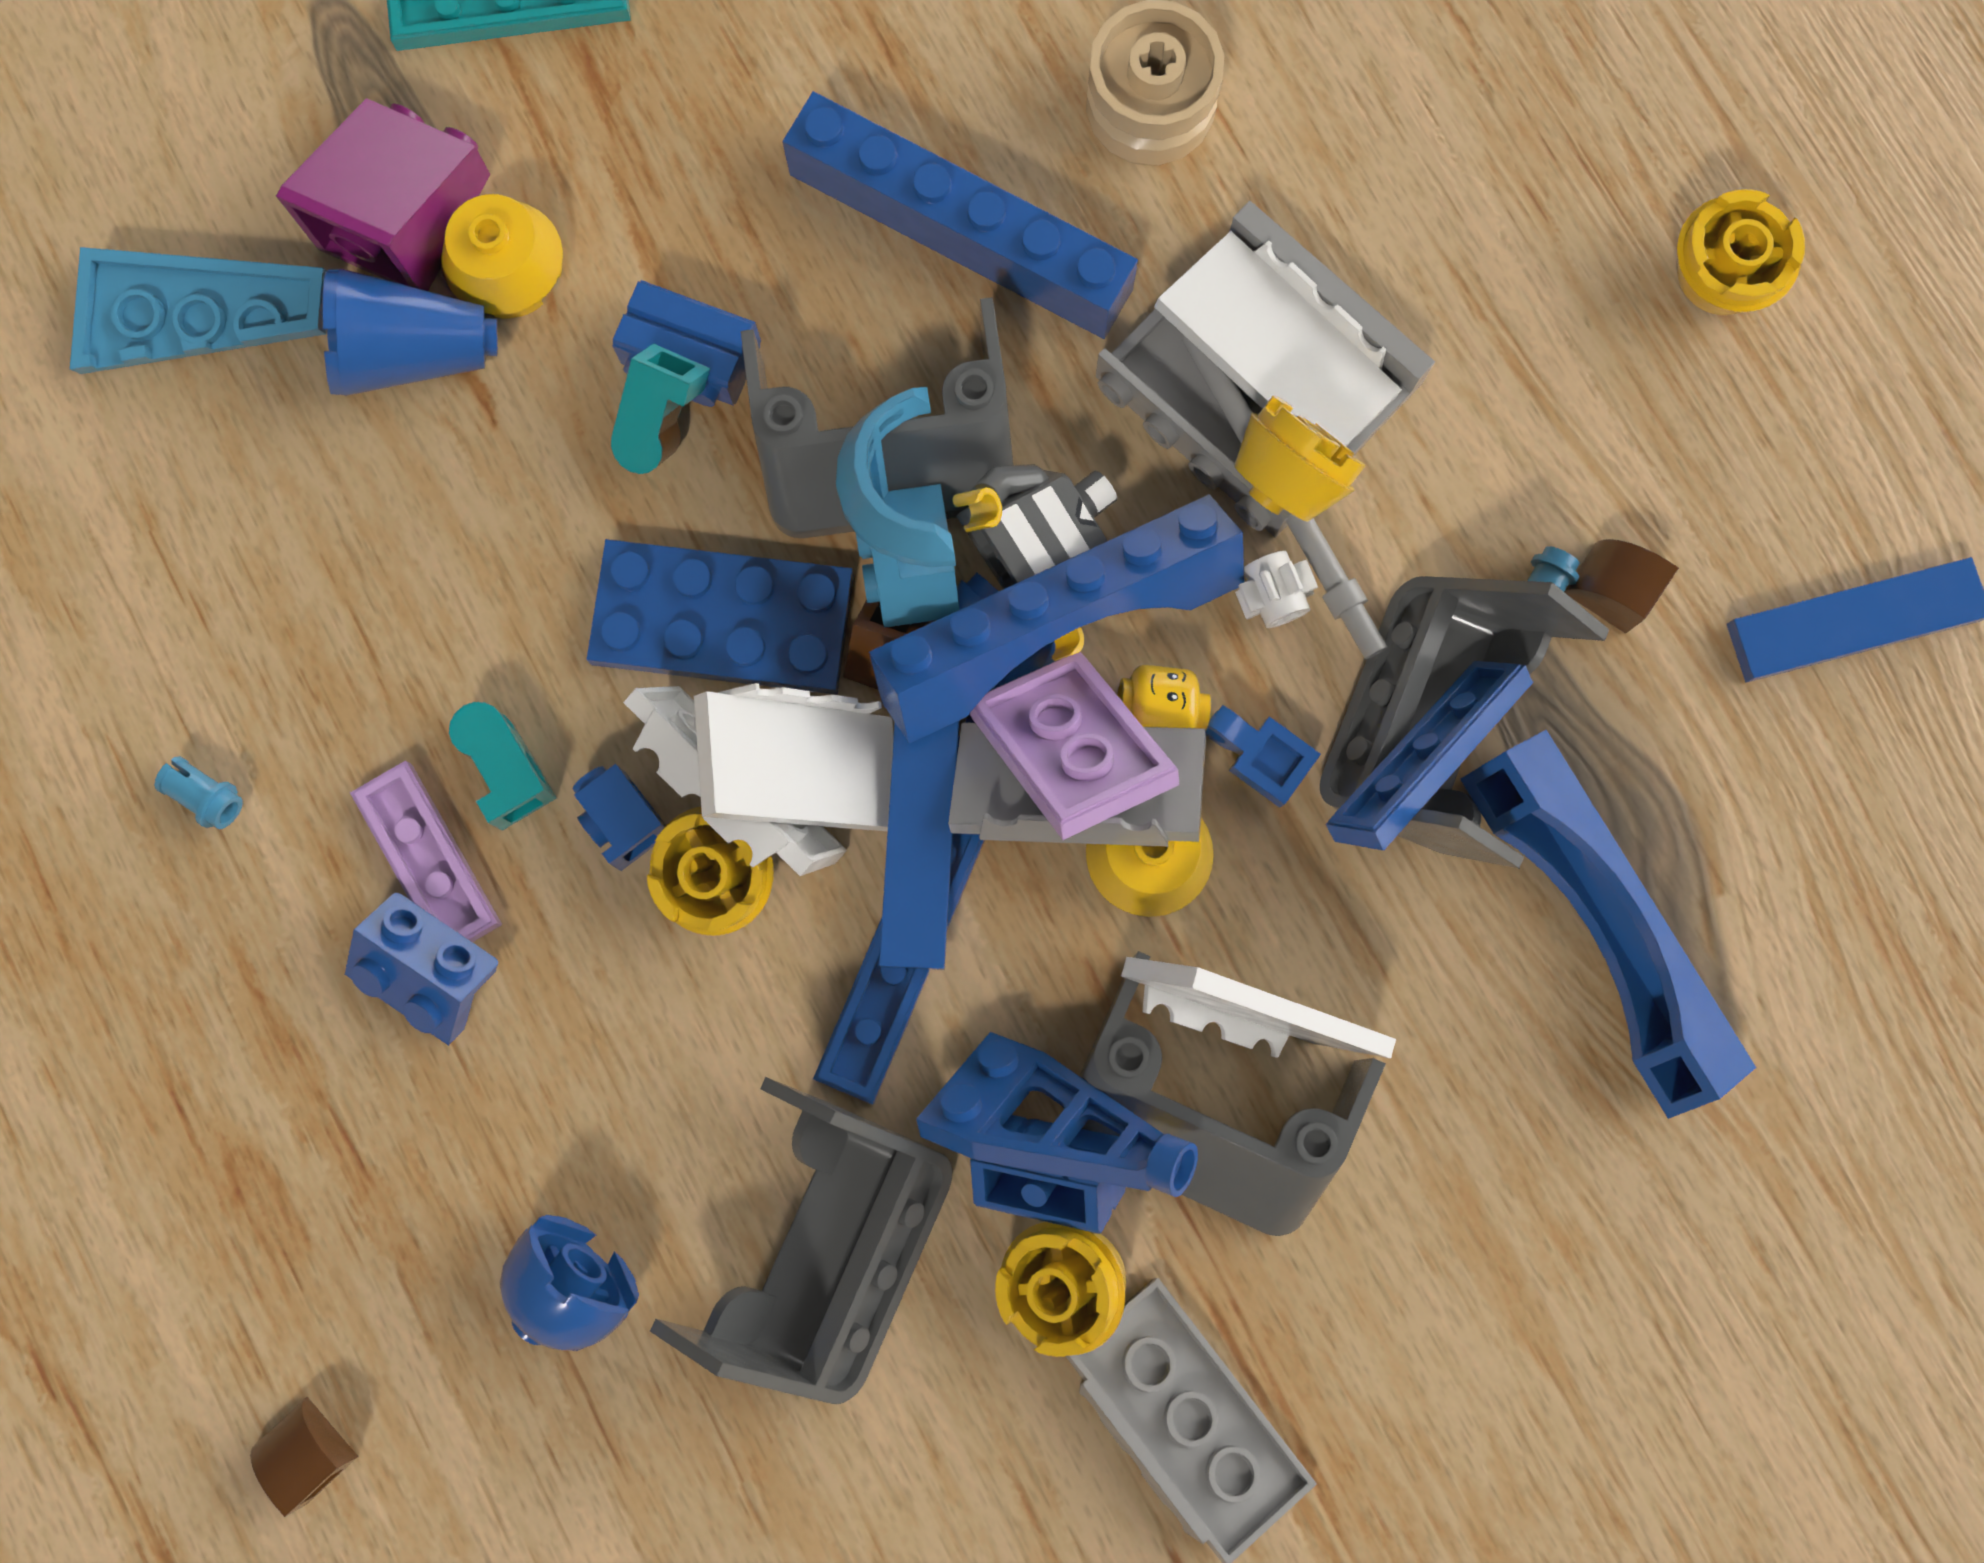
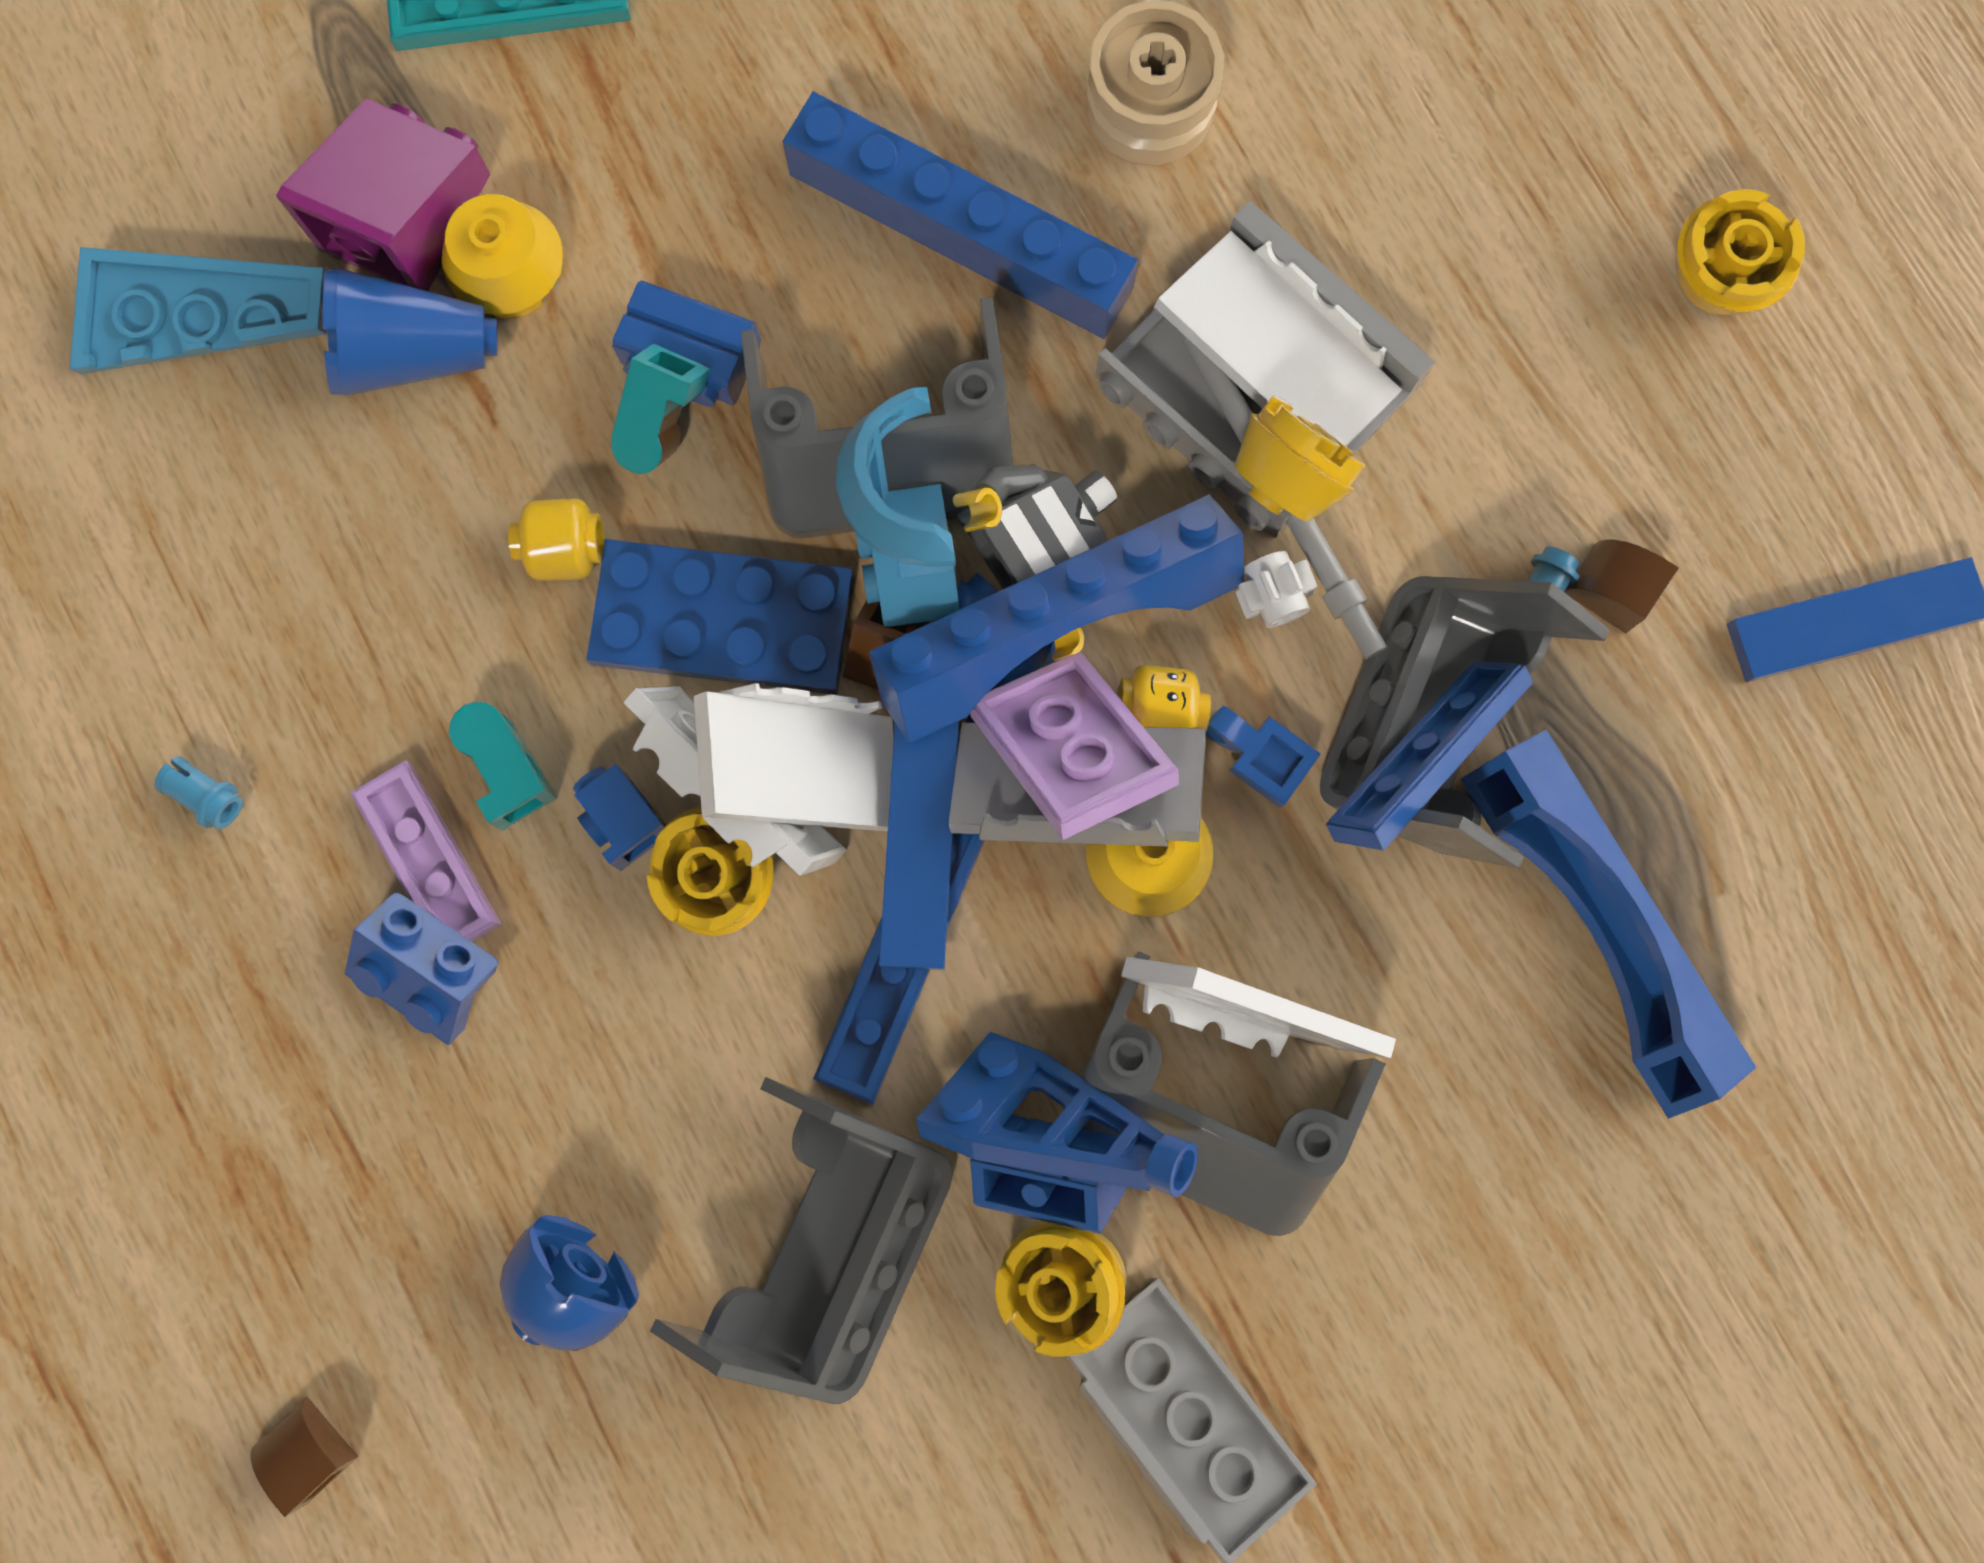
(557, 539): none -> yellow head

